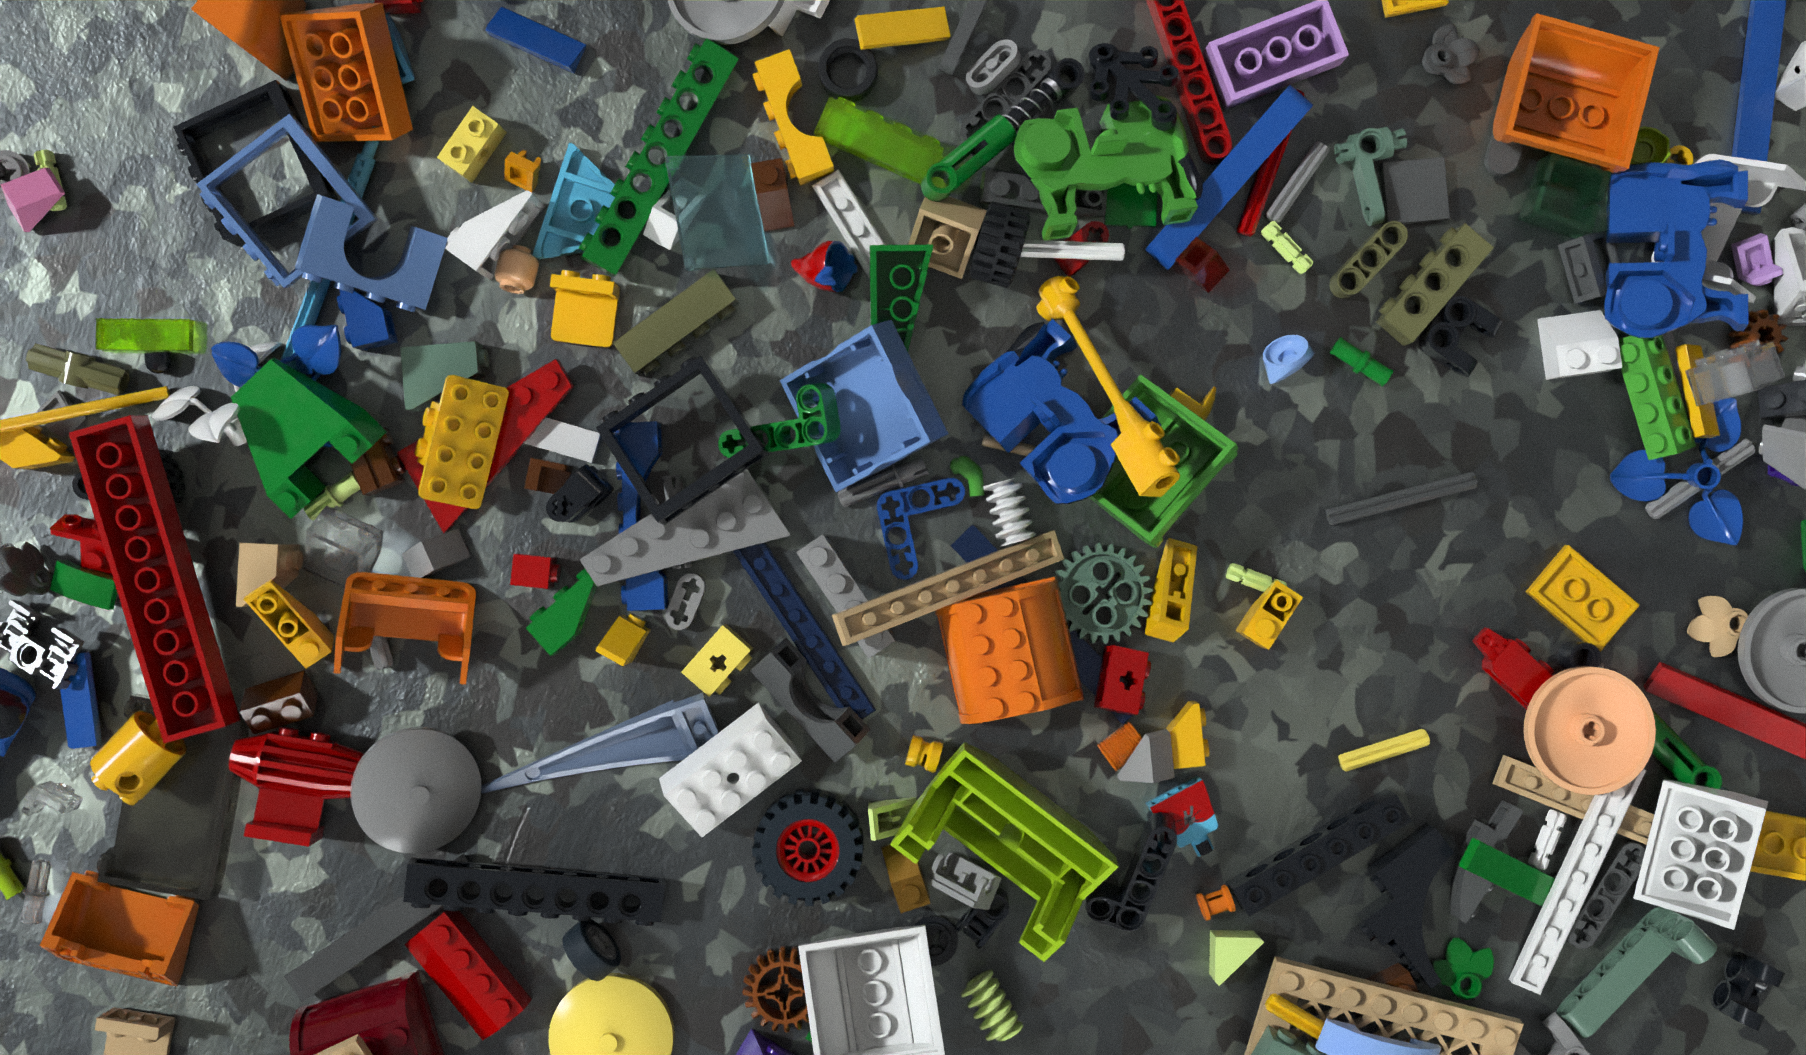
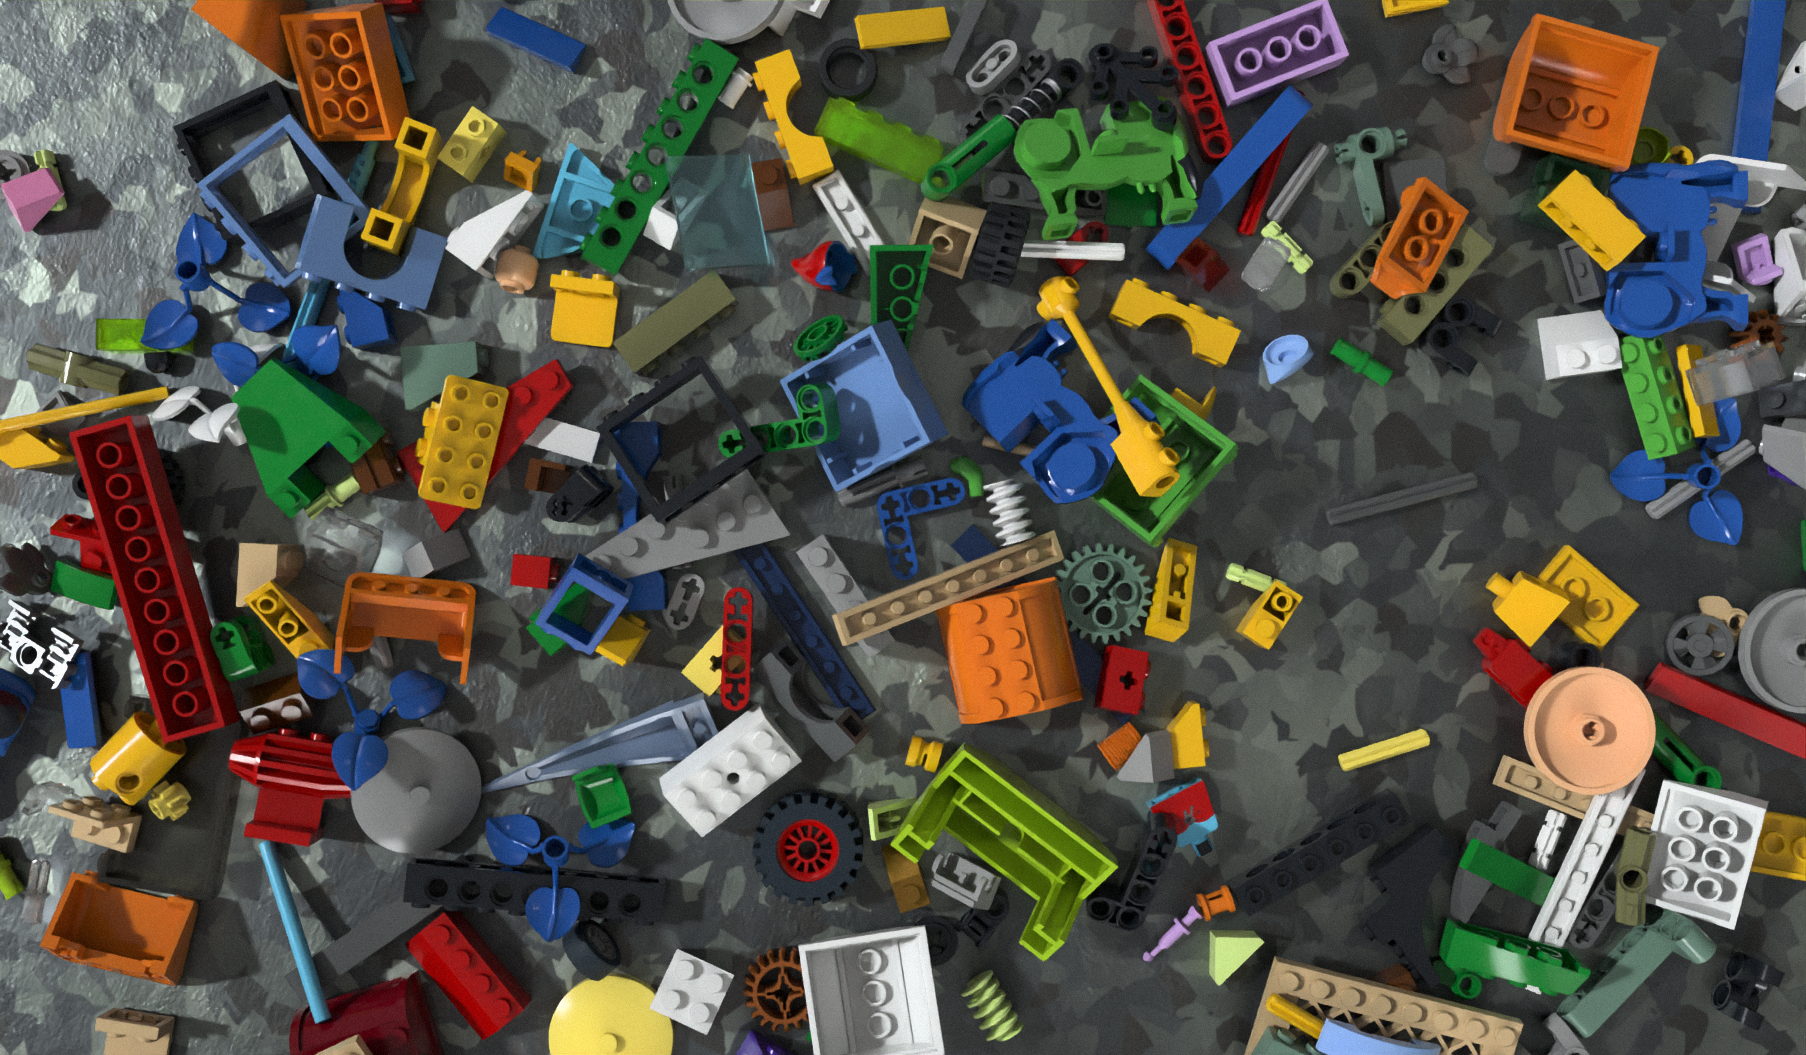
(100, 823): none -> tan bracket
(169, 800): none -> light yellow gear
(199, 244): none -> blue plant
(245, 656): none -> green piece
(294, 932): none -> medium azure piece
(362, 753): none -> blue plant
(418, 153): none -> yellow arch
(547, 909): none -> blue plant
(597, 580): none -> blue window
(602, 795): none -> green piece
(691, 991): none -> white brick
(735, 87): none -> white pin
(741, 648): none -> red beam
(819, 337): none -> green wheel
(1174, 932): none -> lavender piece
(1210, 337): none -> yellow arch
(1266, 264): none -> clear gear
(1417, 239): none -> orange slope
(1511, 958): none -> green wedge
(1526, 604): none -> yellow torso
(1592, 220): none -> yellow brick
(1631, 895): none -> olive piece
(1700, 644): none -> dark grey piece

